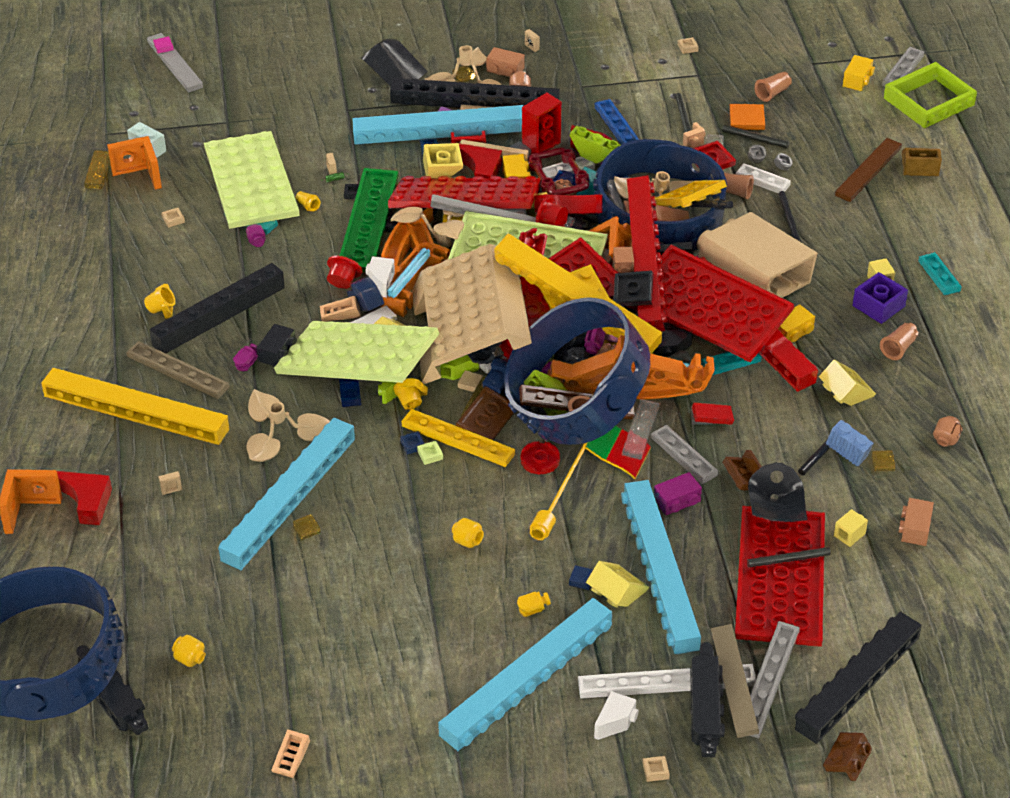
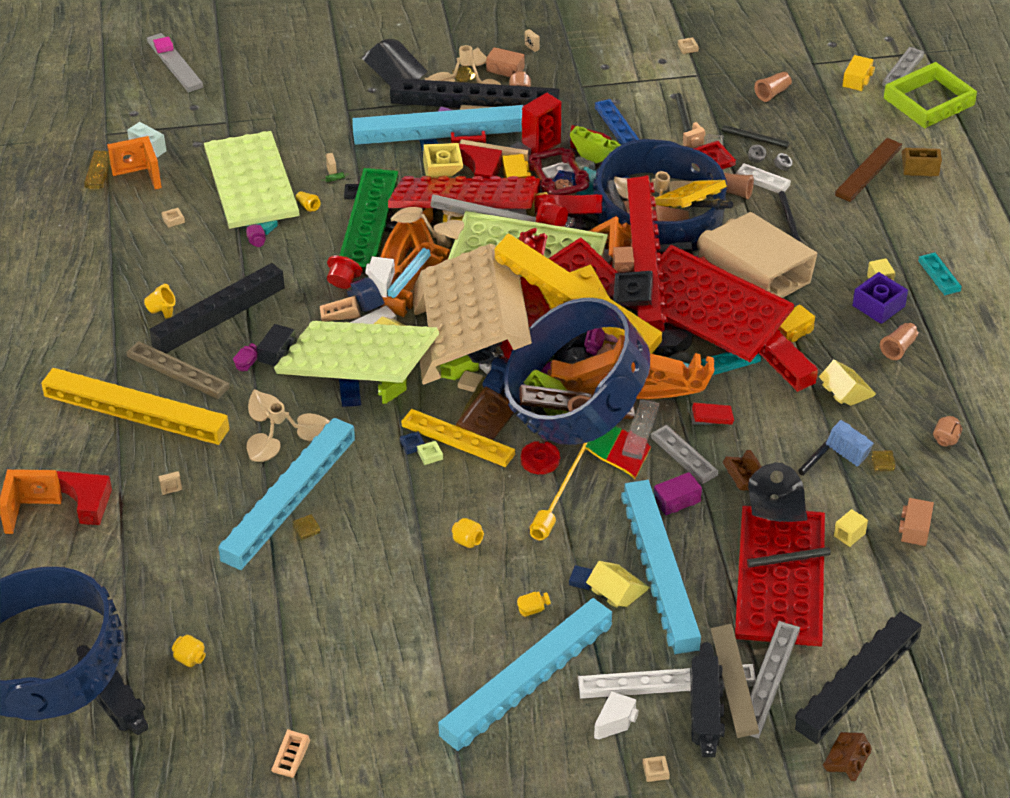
(410, 392): yellow piece -> none
(747, 116): orange tile -> none

